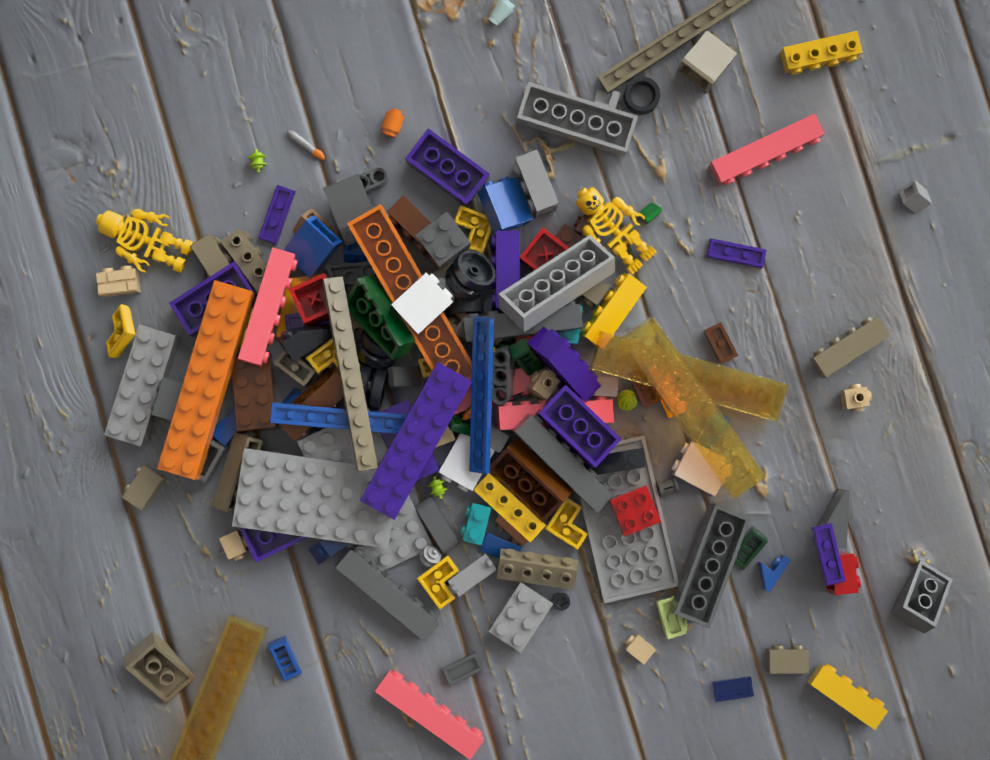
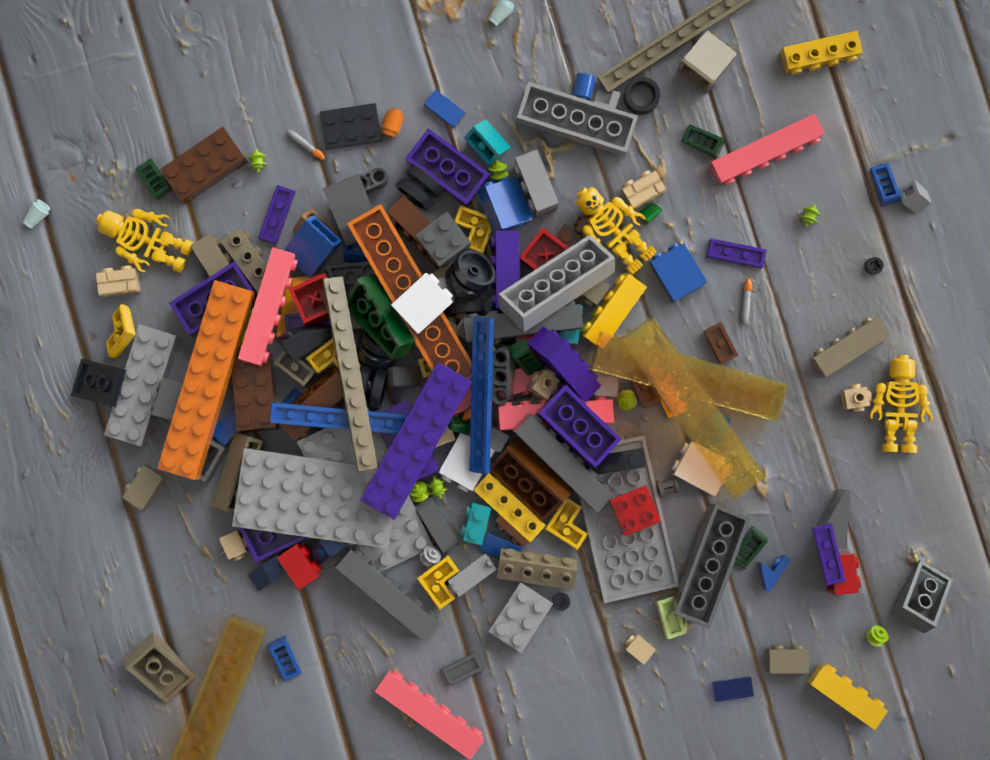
(36, 213): none -> light aqua cone
(98, 382): none -> black plate
(162, 190): none -> dark green slope
(203, 165): none -> reddish brown brick
(267, 573): none -> dark blue slope
(300, 565): none -> red brick
(350, 126): none -> black plate
(419, 188): none -> black wheel
(419, 492): none -> lime wheel
(444, 108): none -> blue tile
(487, 142): none -> teal brick
(498, 170): none -> lime wheel
(584, 86): none -> blue brick
(643, 190): none -> tan brick
(677, 272): none -> blue brick
(707, 150): none -> dark green slope
(746, 301): none -> light grey piece
(810, 215): none -> lime wheel
(869, 269): none -> black bush
(877, 636): none -> lime wheel
(878, 186): none -> blue slope
(901, 371): none -> yellow piece

